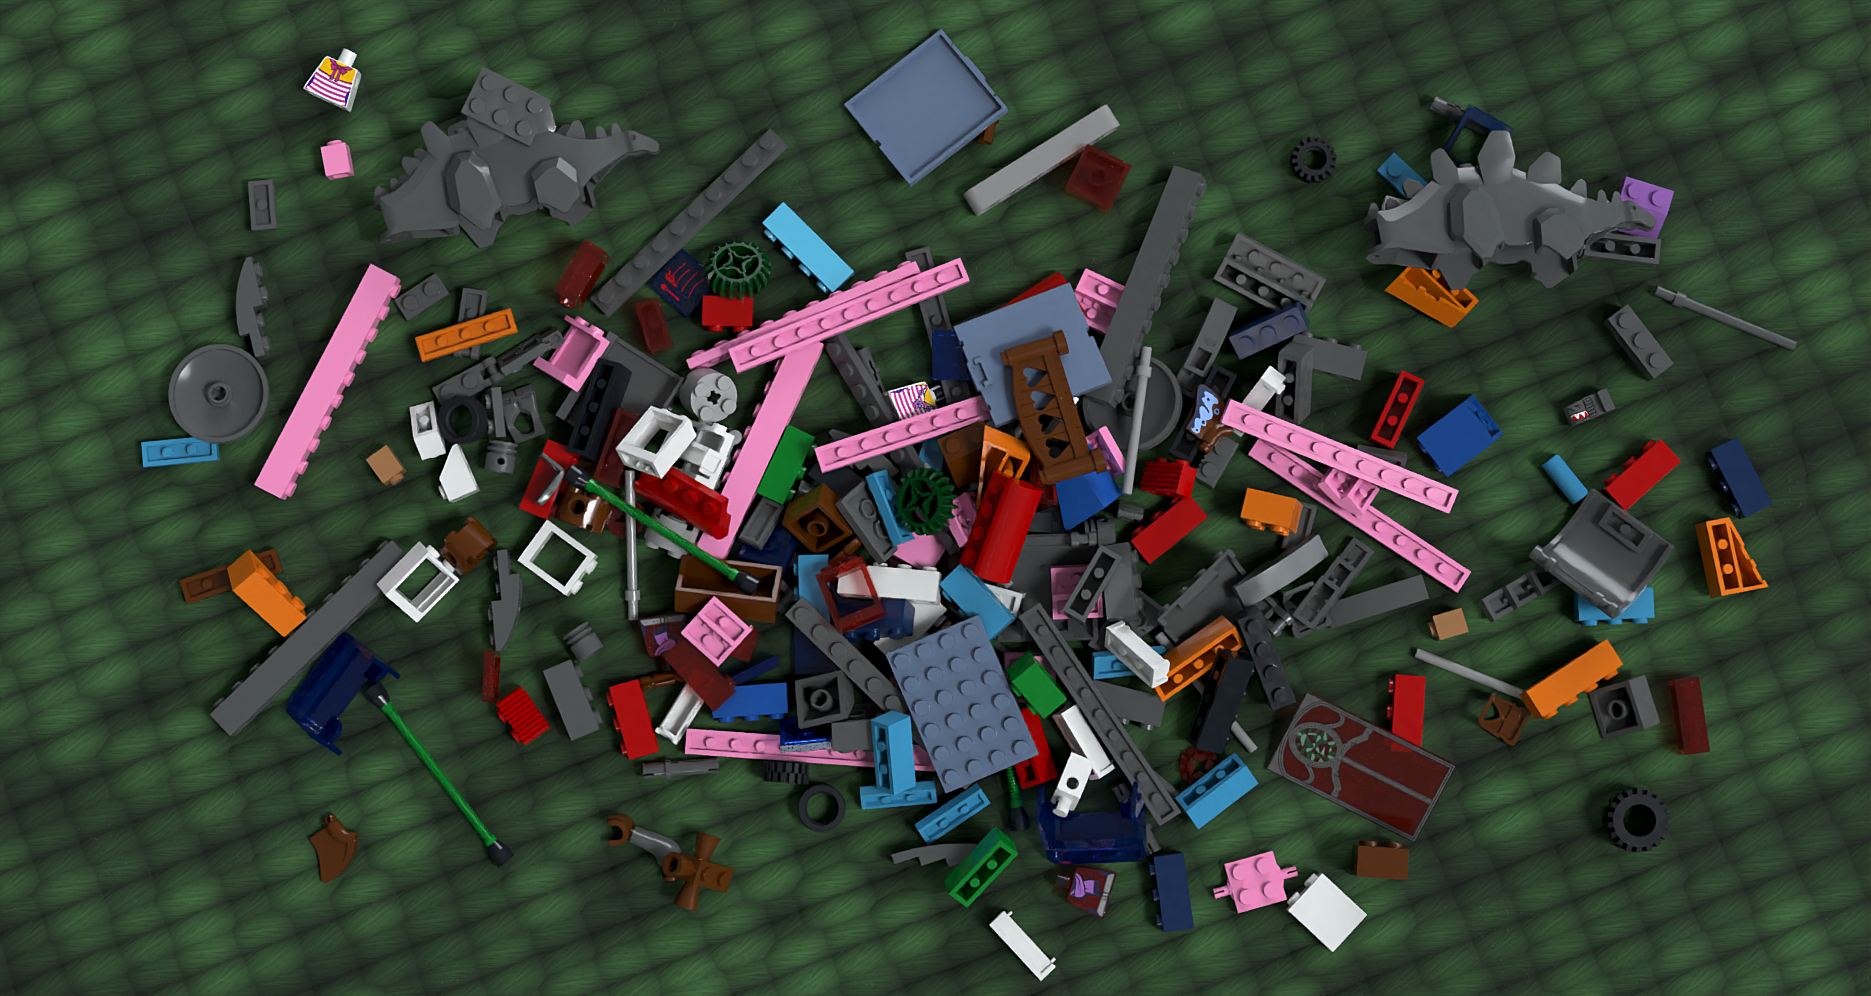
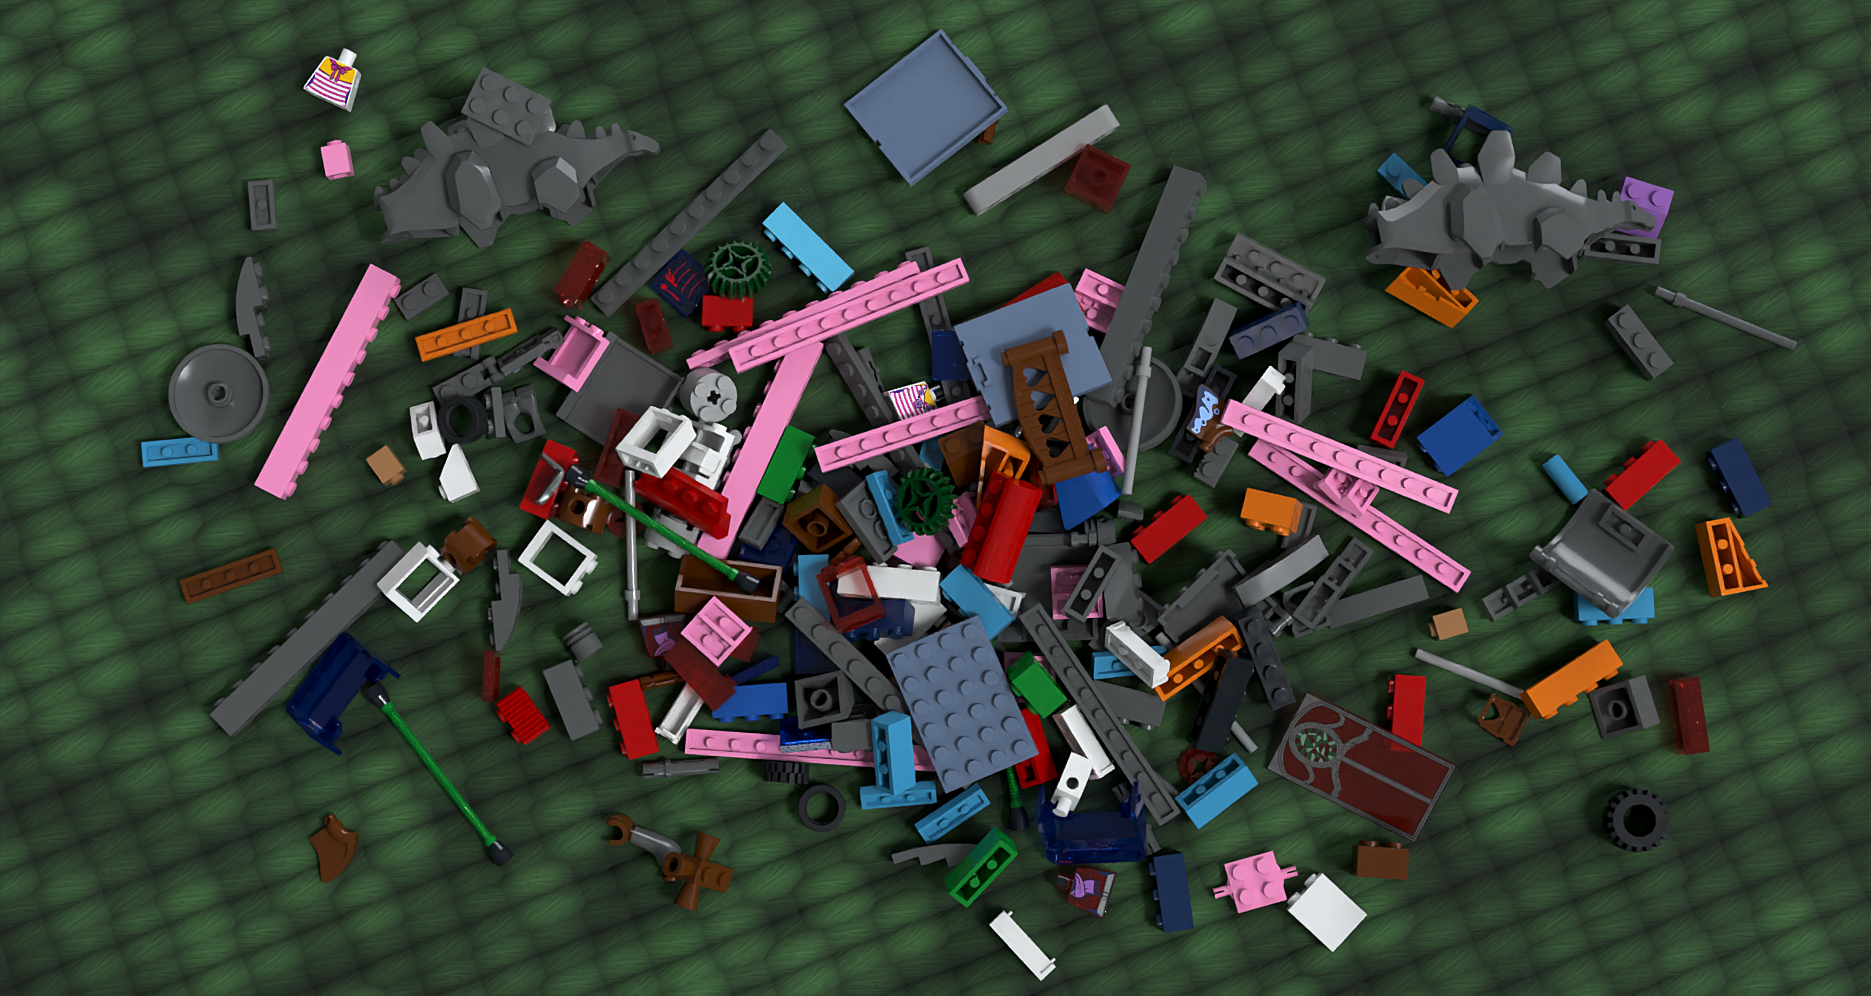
(266, 593): orange wedge -> none
(503, 451): dark grey piece -> none
(598, 410): black brick -> none
(1168, 478): red brick -> none
(1319, 146): black tyre -> none
(1589, 407): dark grey leg -> none

